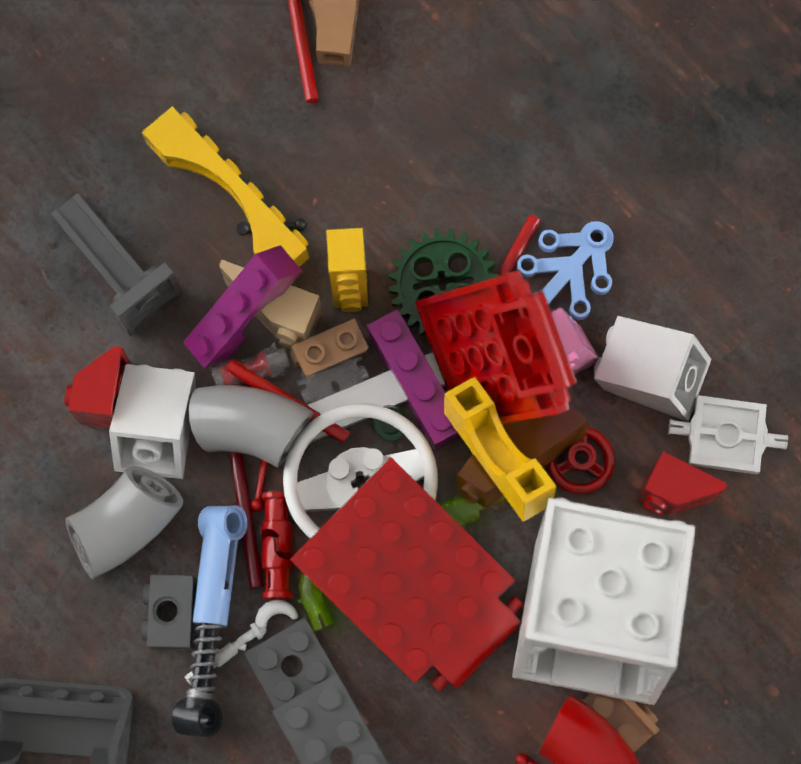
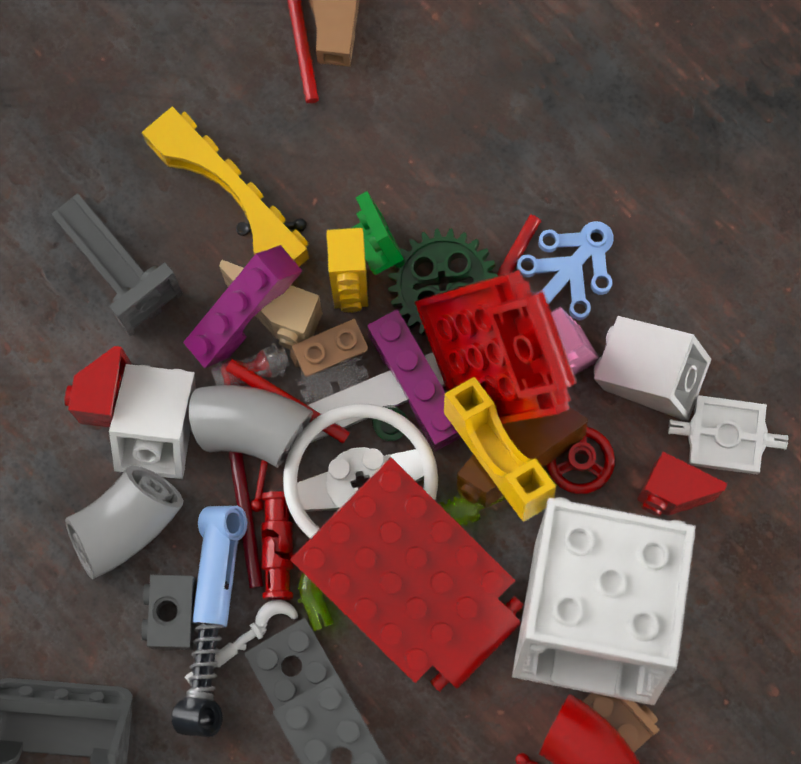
(379, 243): none -> green bracket

